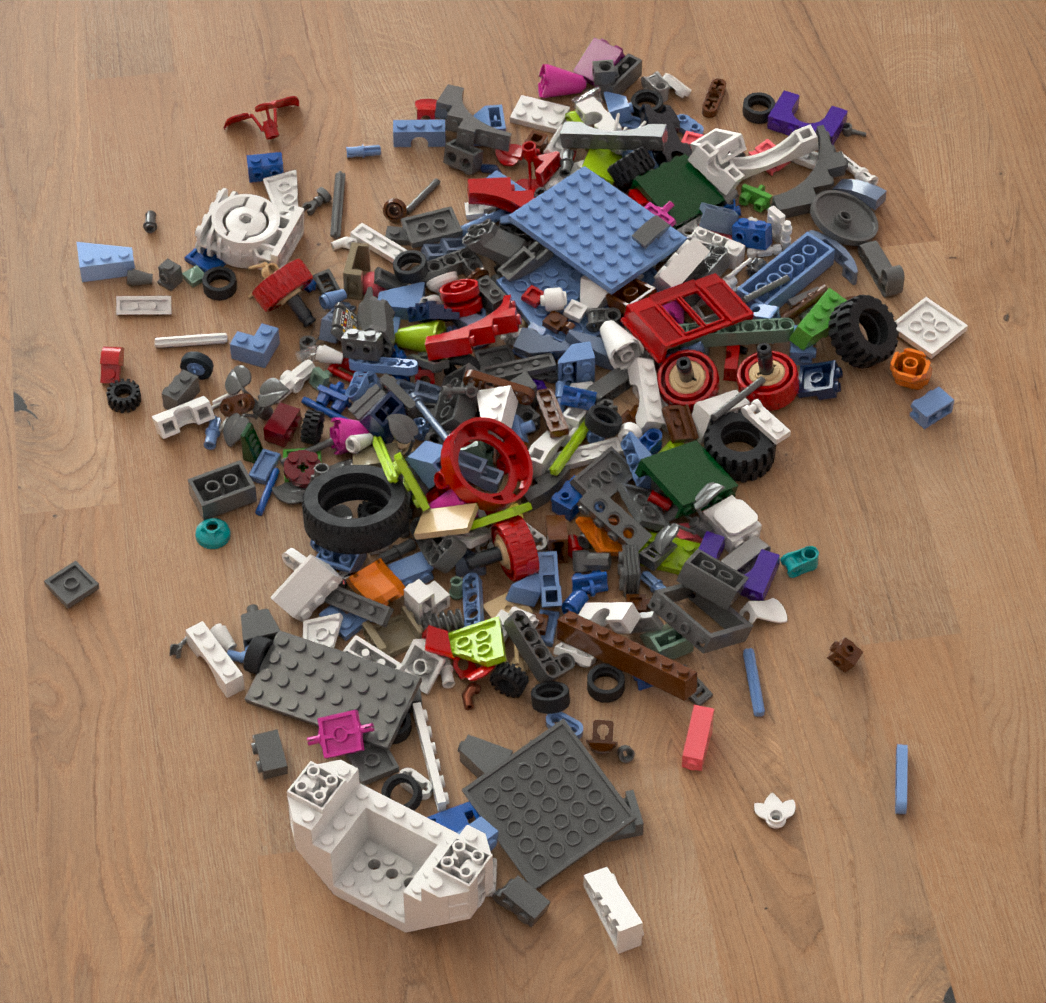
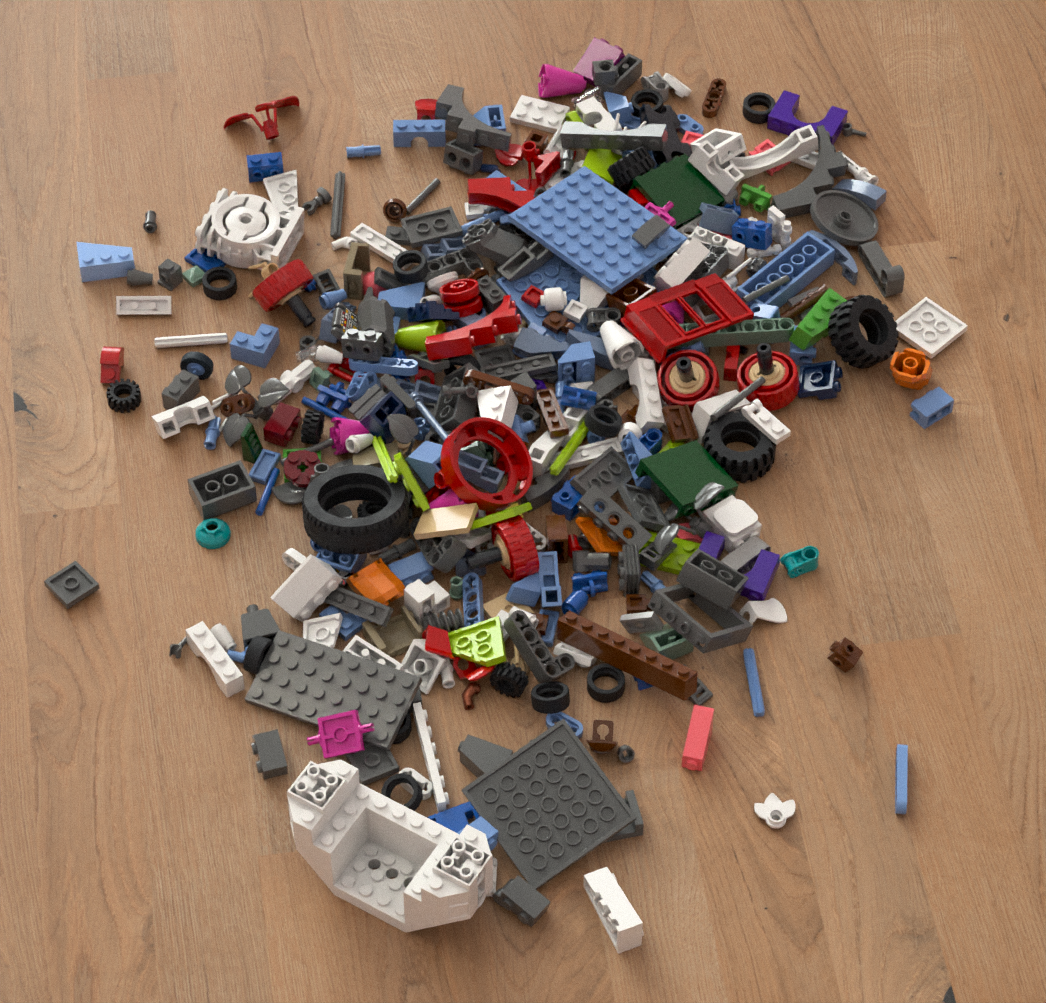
(619, 615): white arch -> none
(659, 500): red pin -> none

